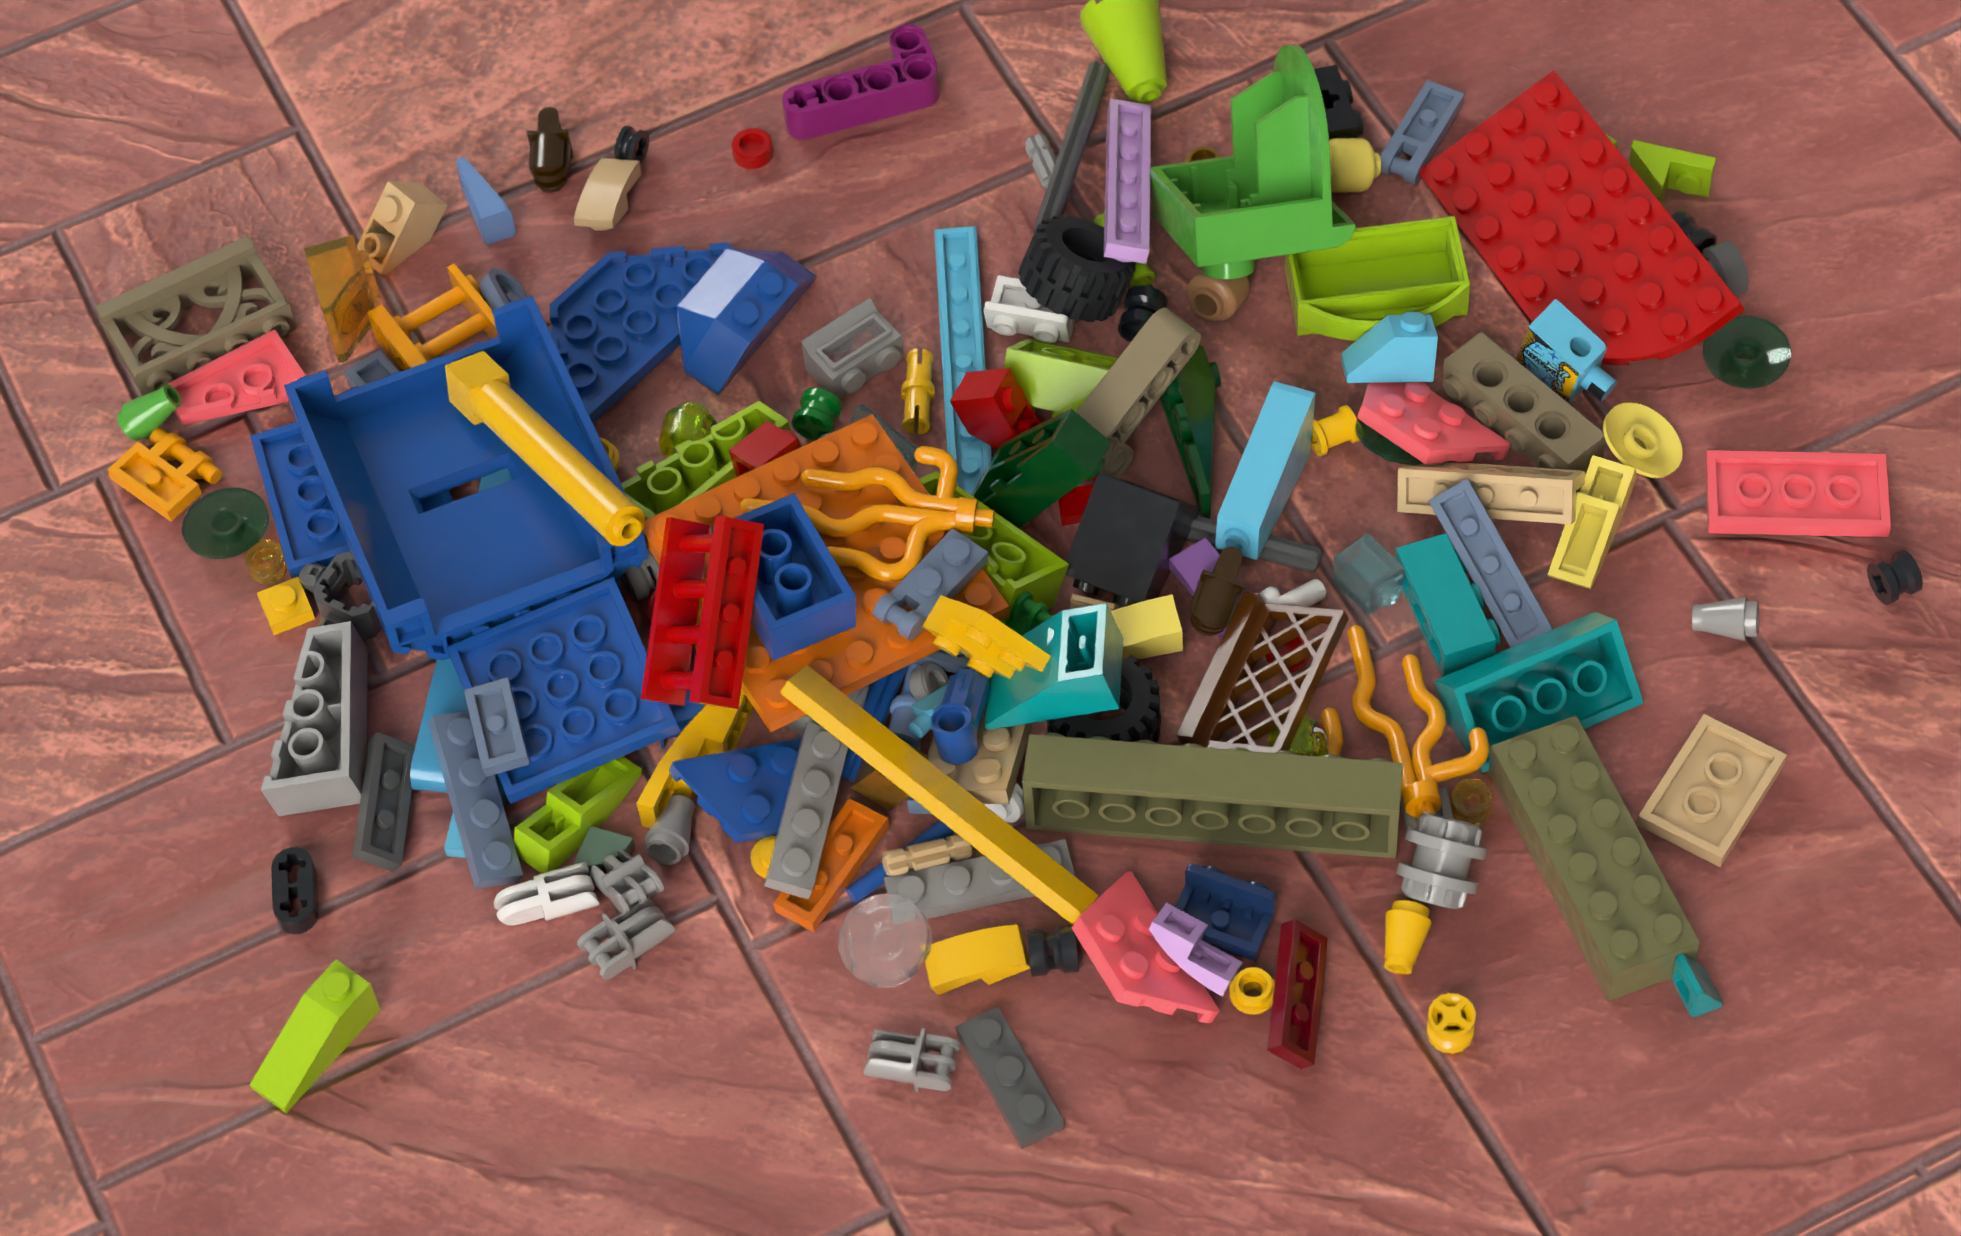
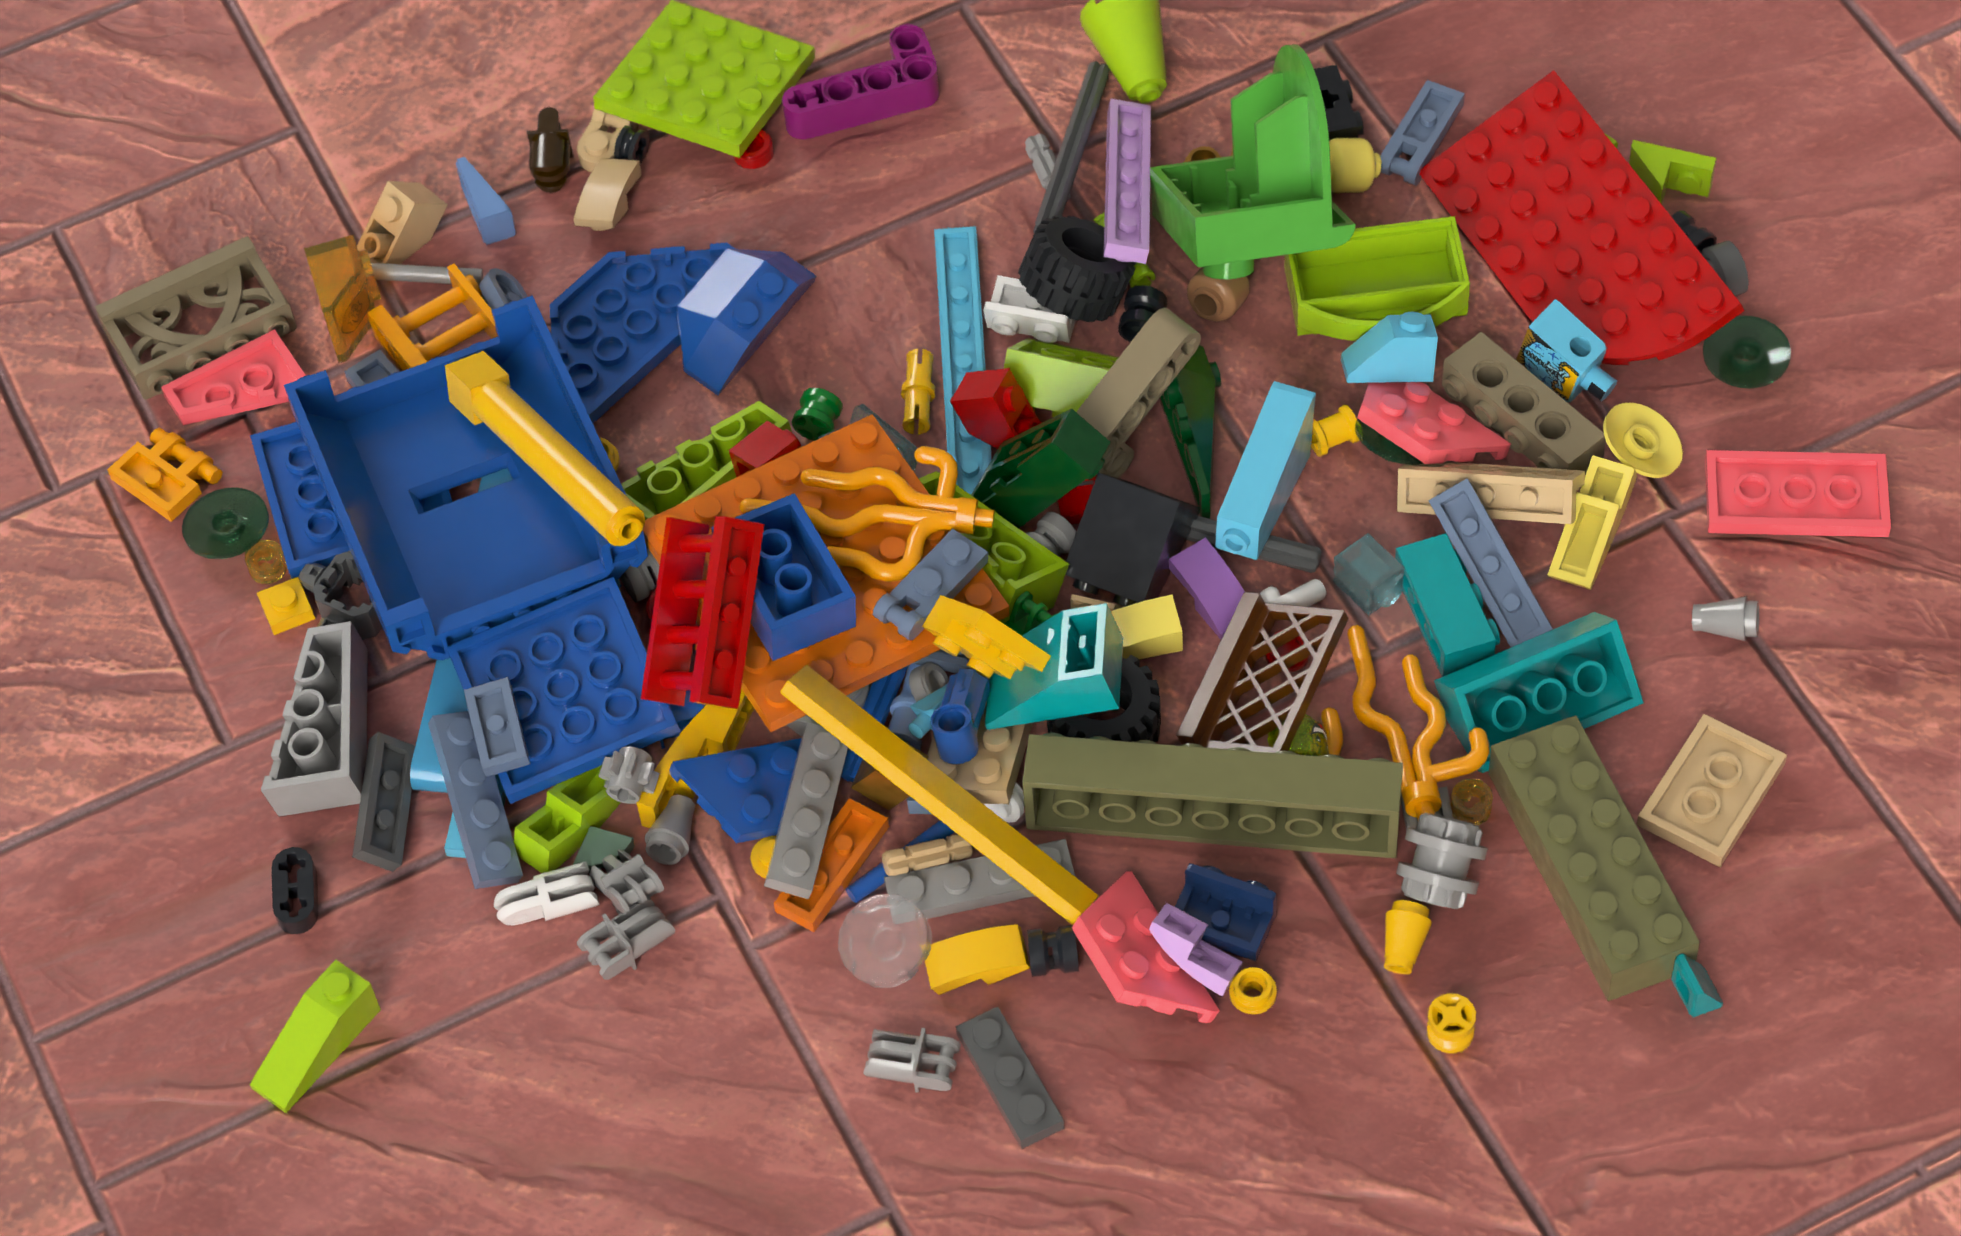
(148, 412): bright green cone -> none
(419, 273): none -> light grey bar
(597, 142): none -> tan plate
(629, 774): none -> light grey gear
(684, 423): clear neon green head -> none
(704, 78): none -> lime plate
(852, 349): light grey window -> none
(1054, 533): none -> light grey wheel
(1217, 594): dark brown arm -> none
(1297, 994): dark red plate -> none
(1895, 577): black wheel -> none

